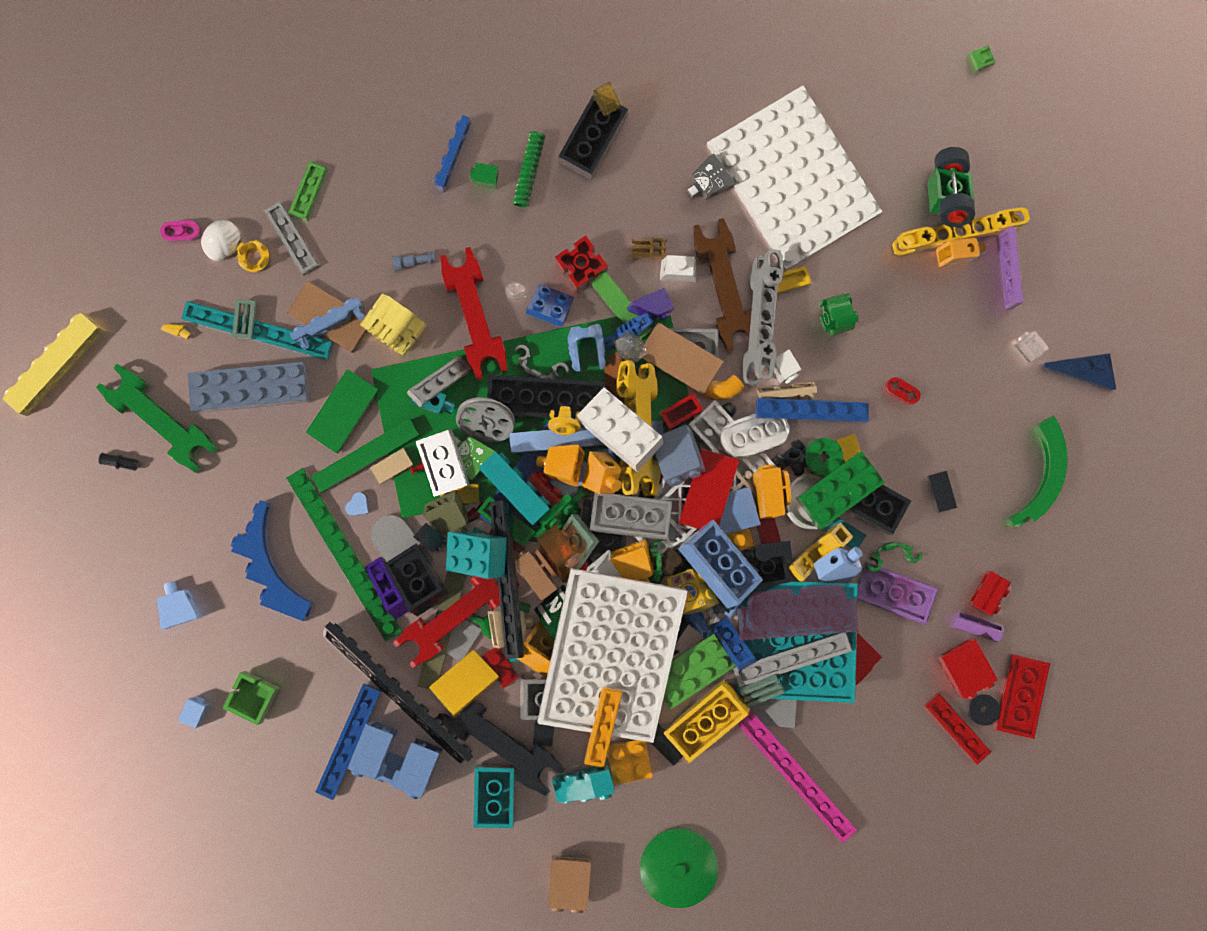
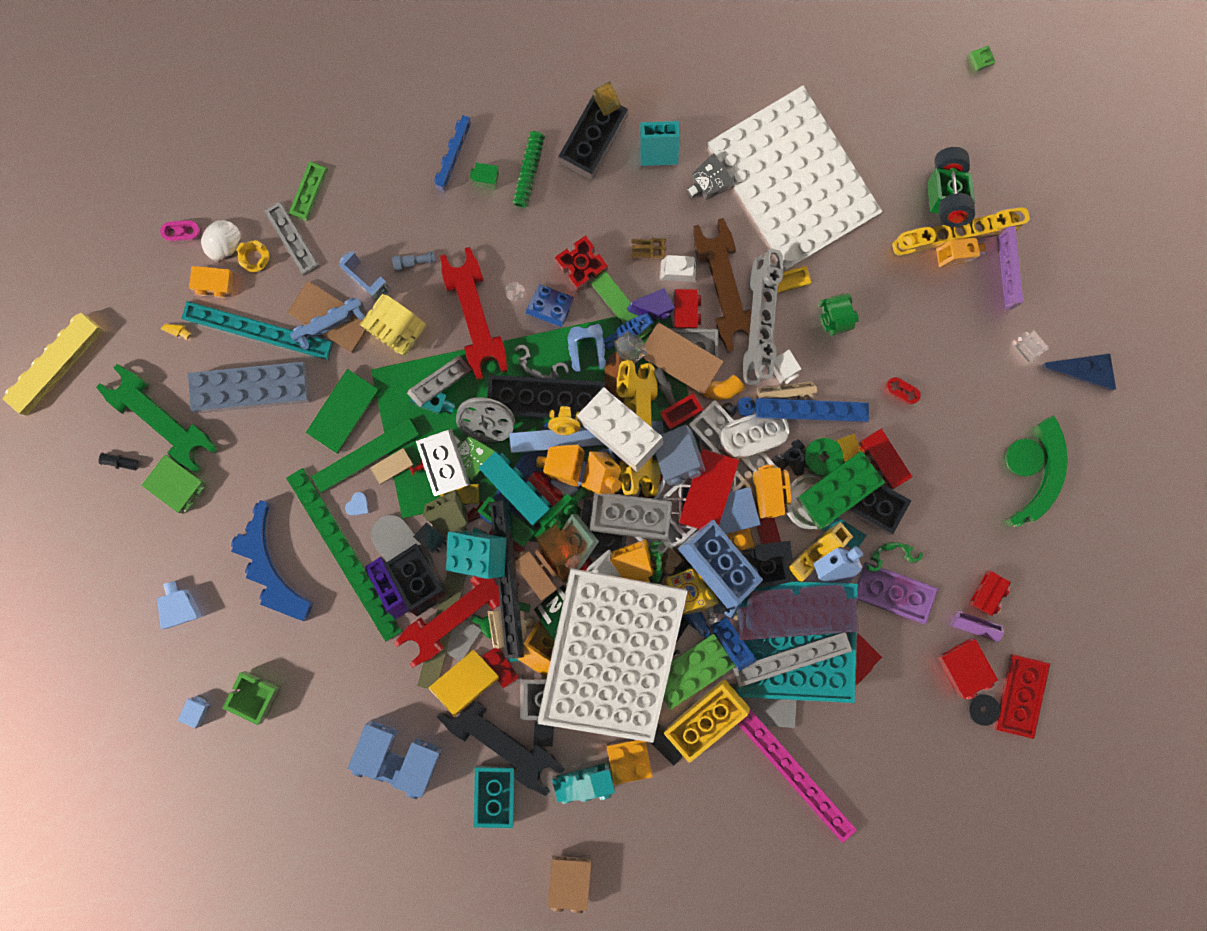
(174, 484): none -> bright green brick
(211, 281): none -> light orange brick
(243, 335): sand green tile -> none
(348, 741): blue plate -> none
(380, 286): none -> medium blue panel
(401, 698): black plate -> none
(603, 727): light orange tile -> none
(659, 143): none -> teal brick
(664, 386): none -> dark grey bar
(678, 867): green dish -> none
(686, 308): none -> red brick
(744, 411): none -> blue tile
(763, 693): sand green tile -> none
(885, 459): none -> red brick
(942, 491): black tile -> none
(957, 728): red tile -> none
(1024, 457): none -> green tile

